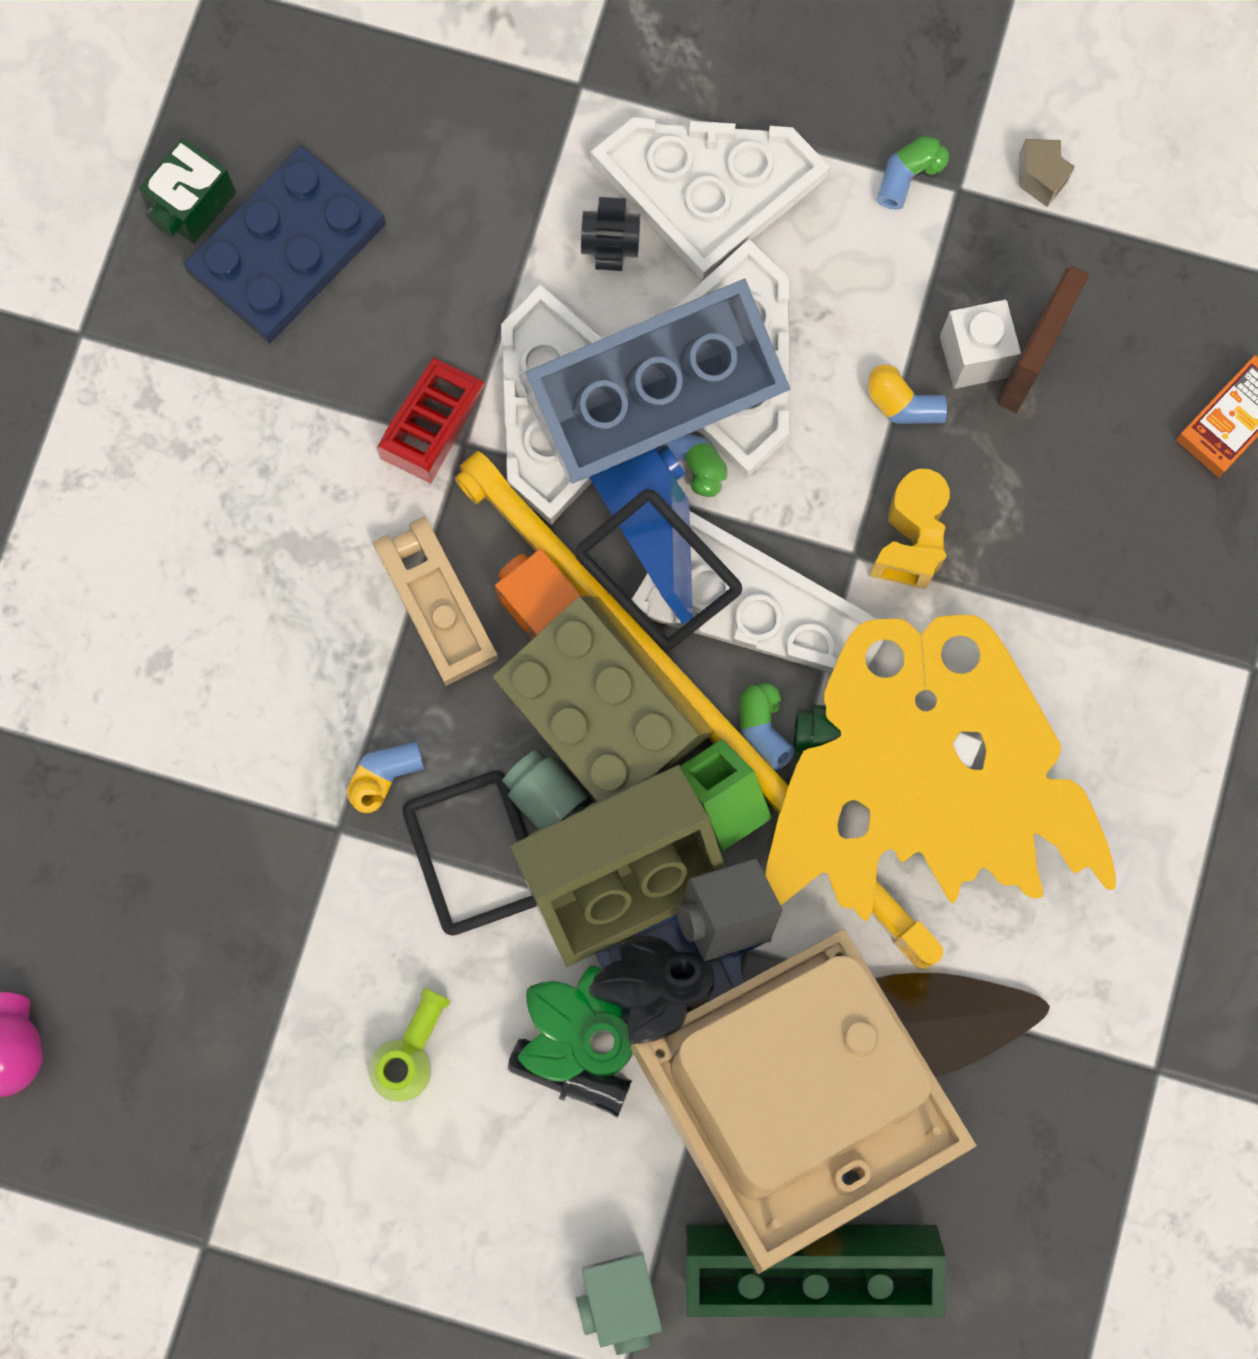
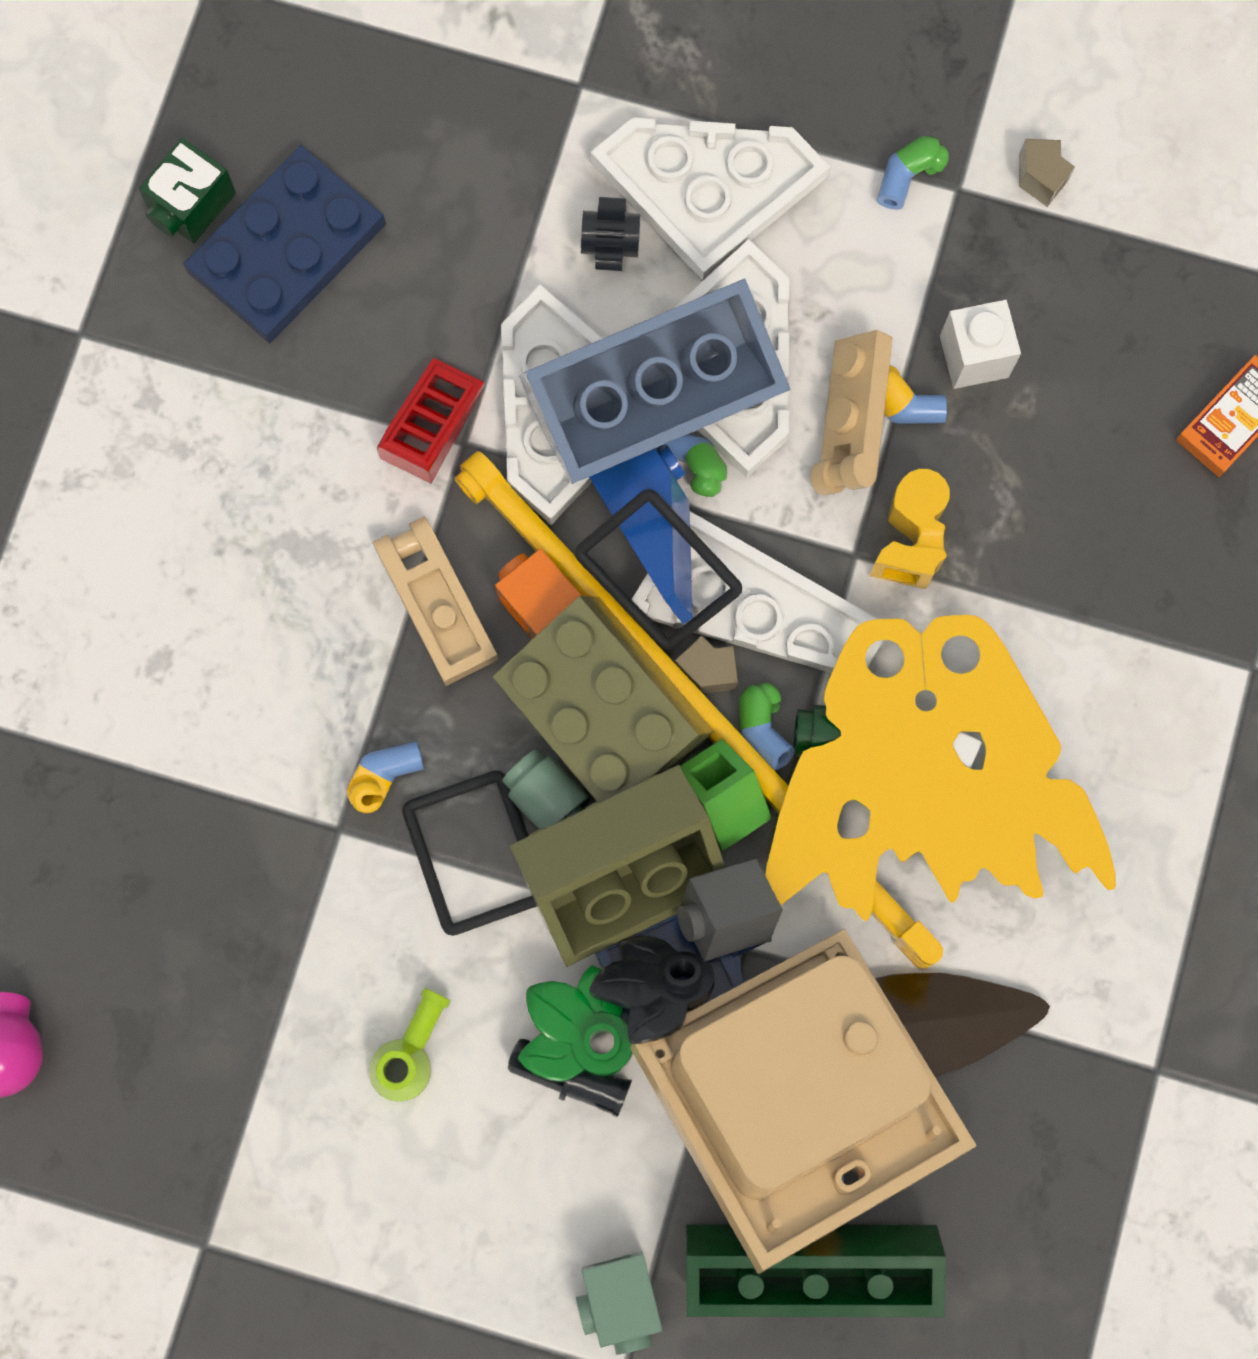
(709, 667): none -> dark tan piece
(854, 414): none -> tan plate
(1043, 338): reddish brown tile -> none

